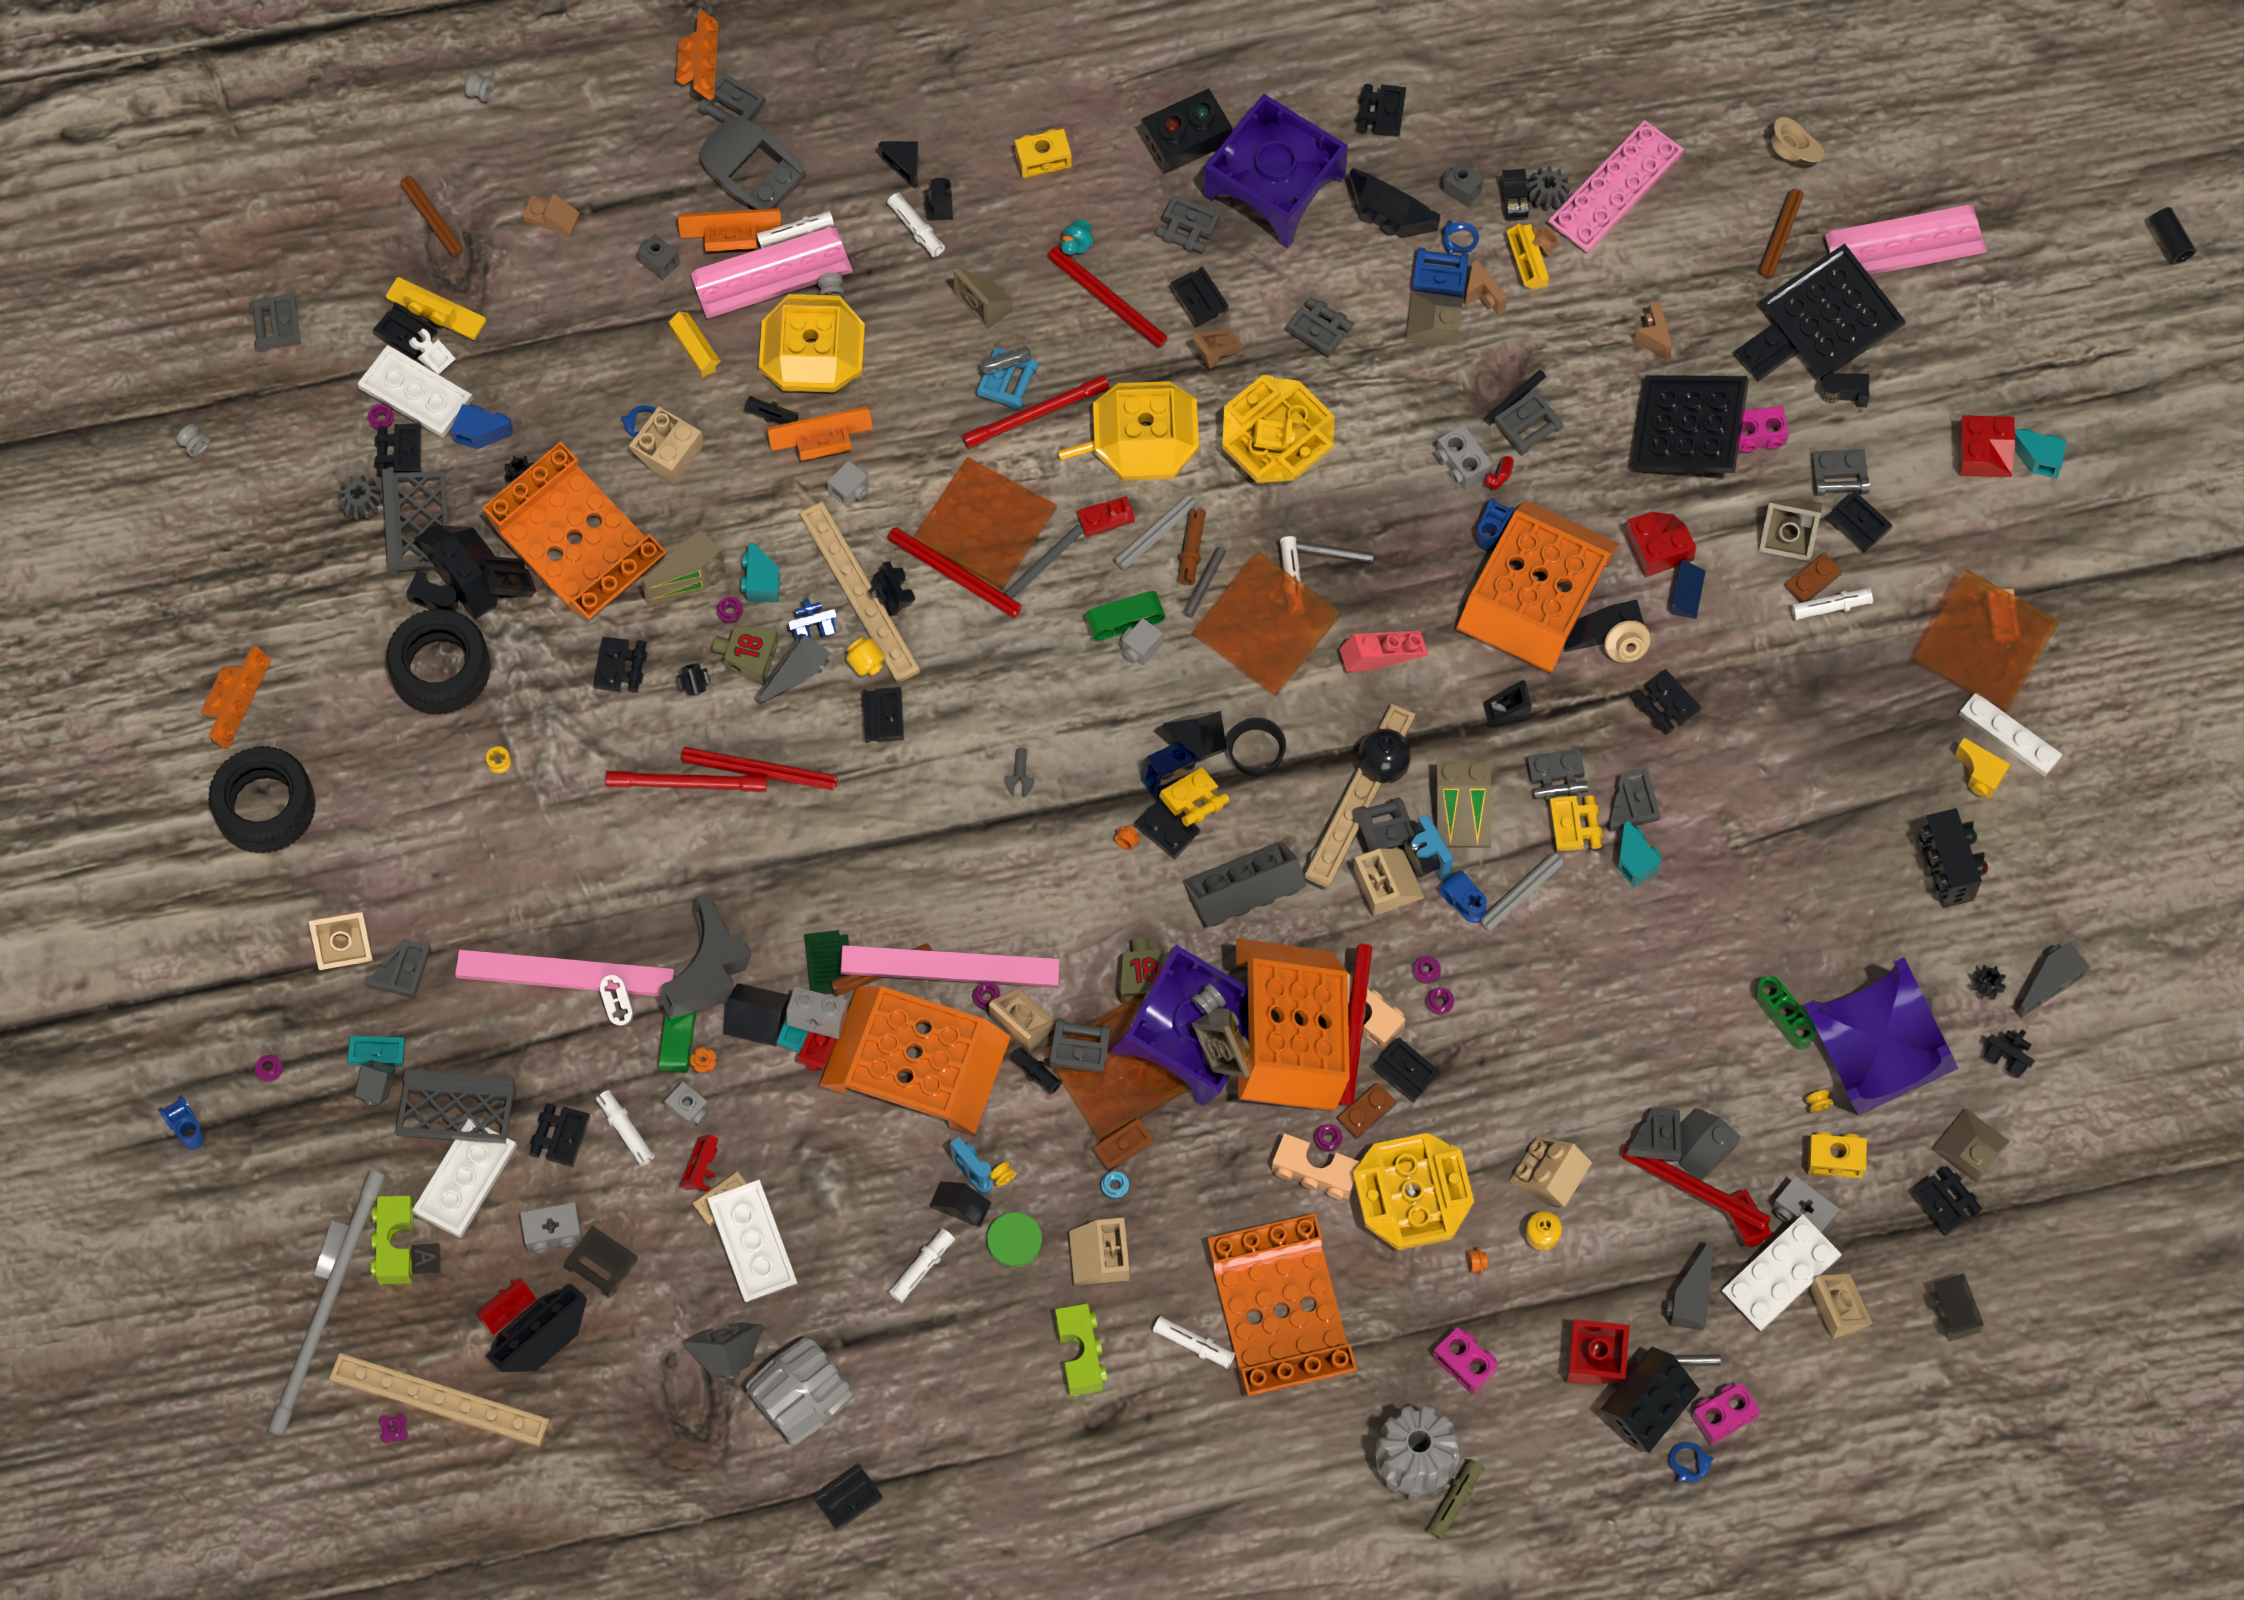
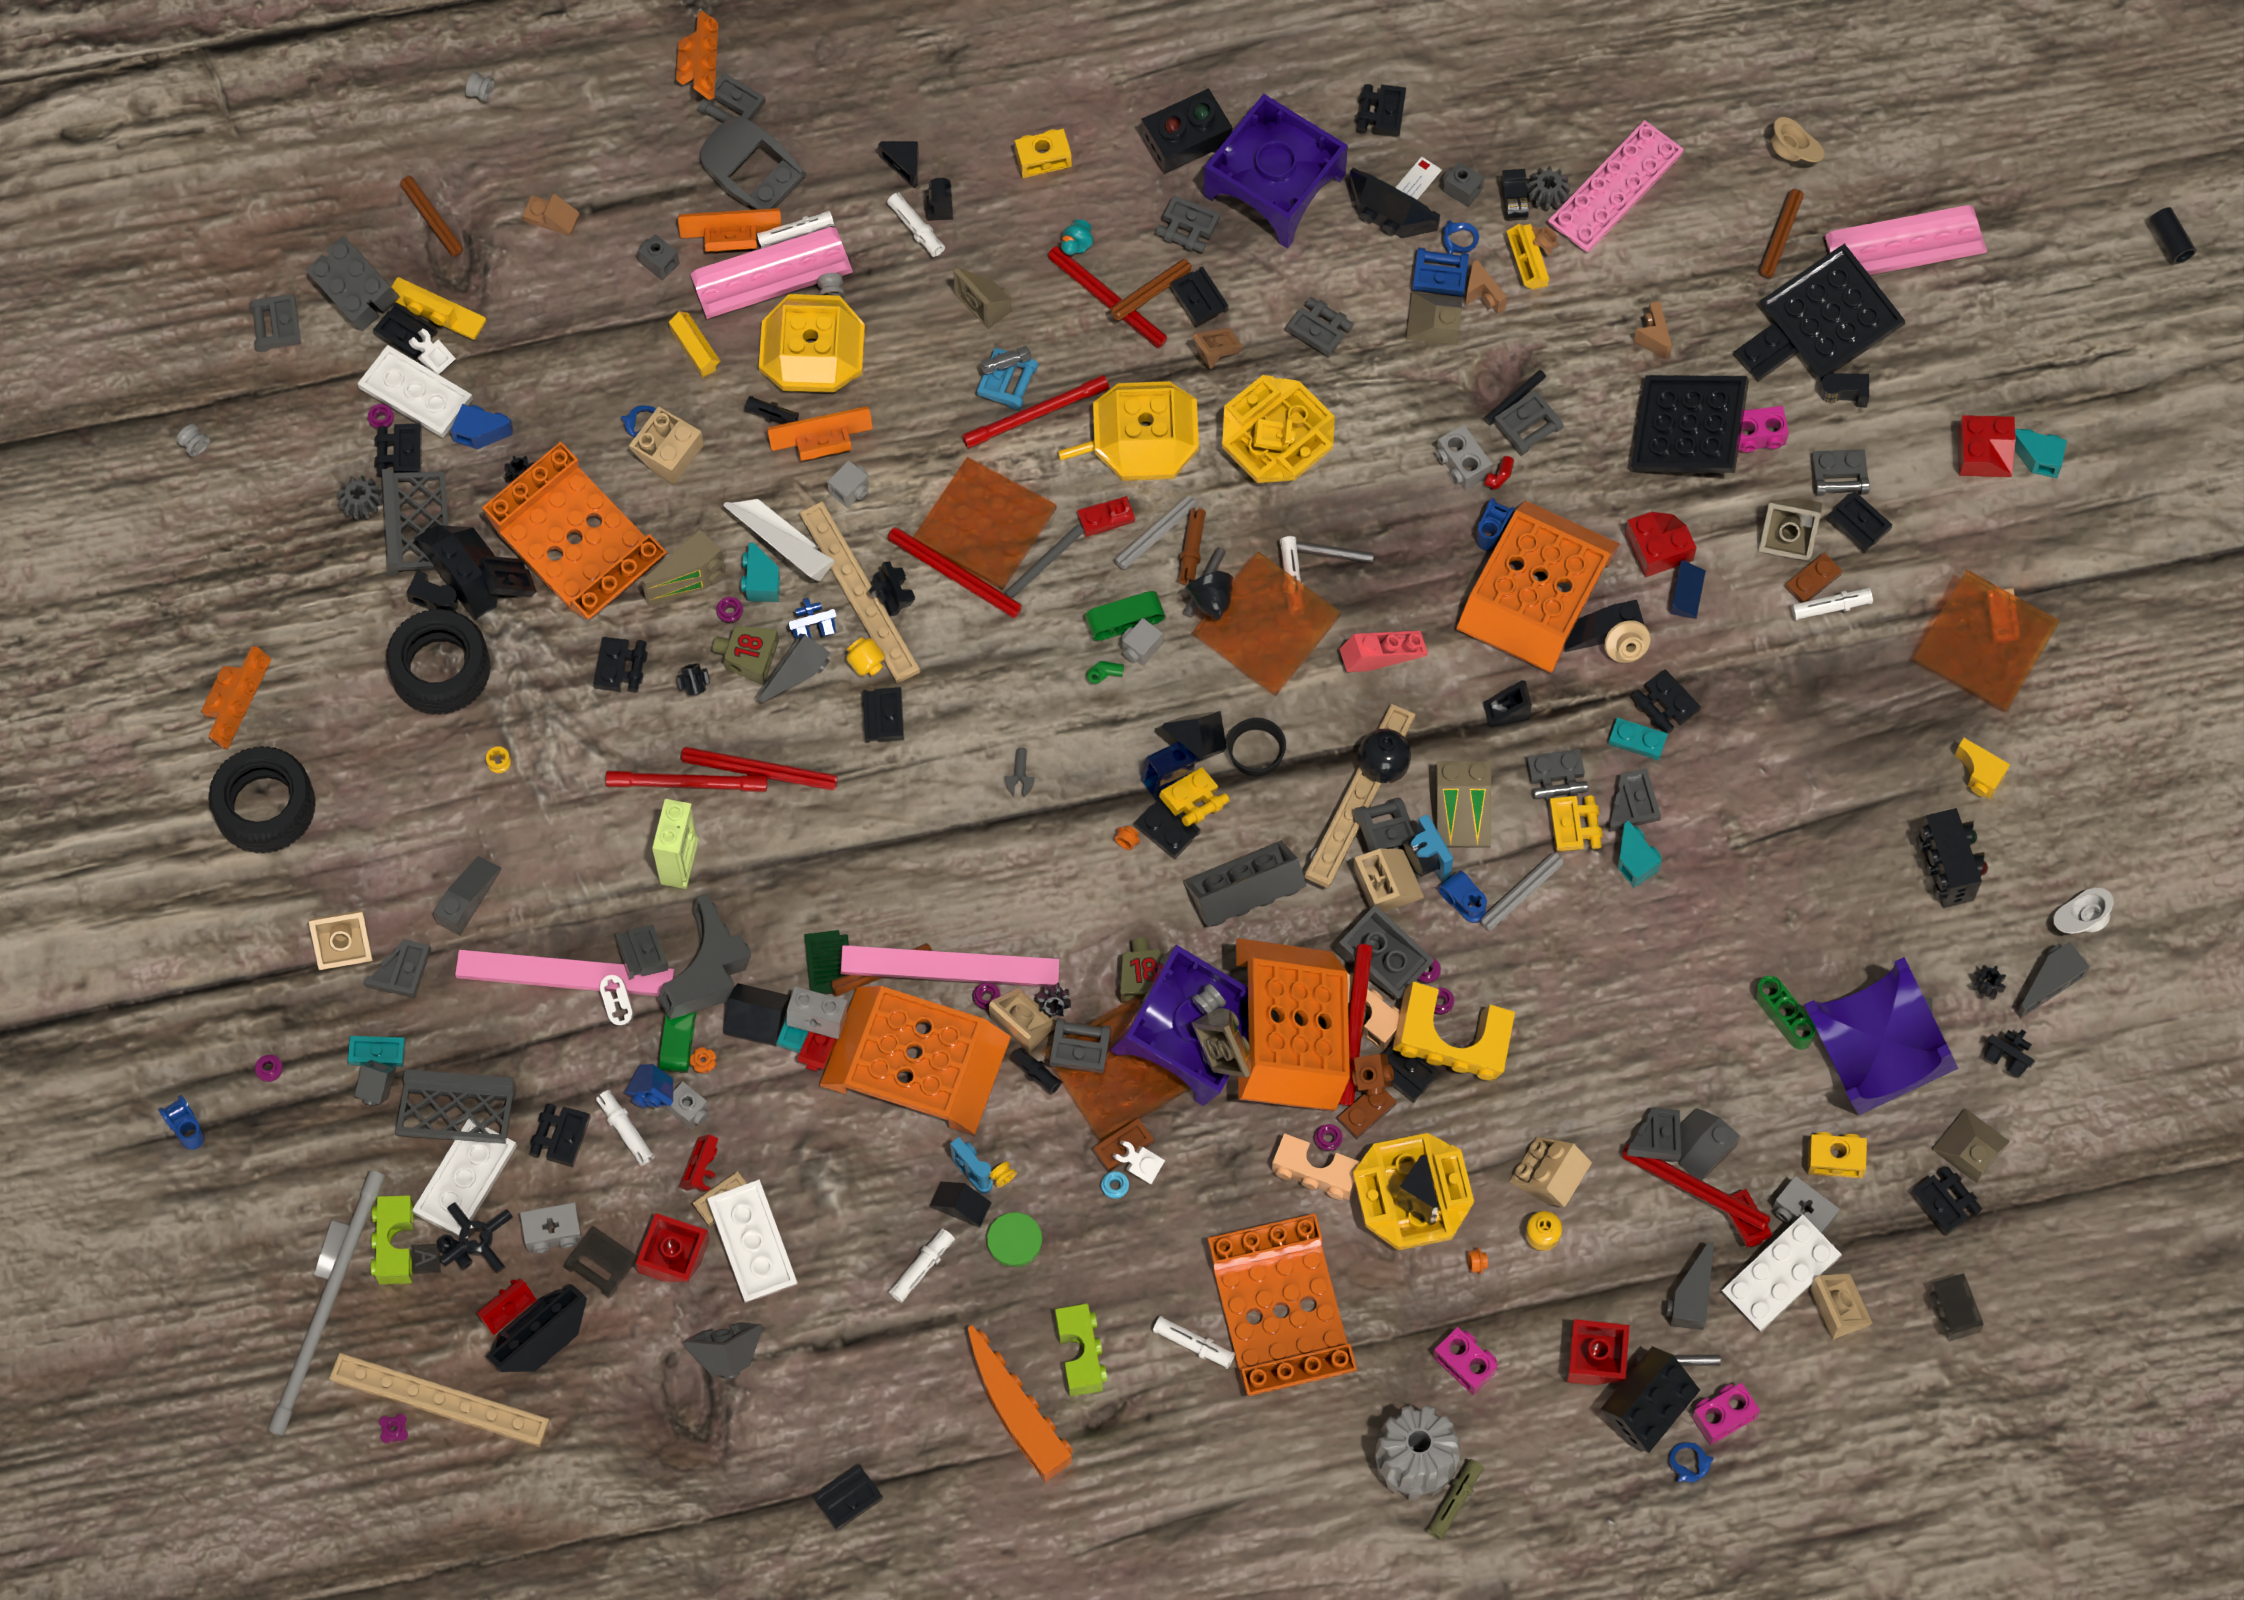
(352, 283): none -> dark grey piece
(446, 1243): none -> black arm
(466, 895): none -> dark grey slope
(469, 1229): none -> black bar
(641, 951): none -> dark grey plate
(650, 1087): none -> blue slope
(672, 1250): none -> red slope
(675, 844): none -> yellowish green door
(782, 536): none -> white wedge
(800, 1390): light grey wheel -> none
(1019, 1412): none -> orange slope
(1054, 1007): none -> black gear
(1099, 1252): tan slope -> none
(1102, 670): none -> green arm
(1142, 1162): none -> white plate
(1150, 289): none -> dark orange axle
(1212, 593): none -> black piece
(1372, 1073): none -> dark orange brick
(1395, 956): none -> dark grey slope
(1418, 1036): none -> yellow arch
(1418, 1192): none -> black slope
(1419, 178): none -> white sticker
(1638, 739): none -> teal plate
(1819, 1101): yellow bush -> none
(2010, 734): white plate -> none
(2086, 912): none -> white piece

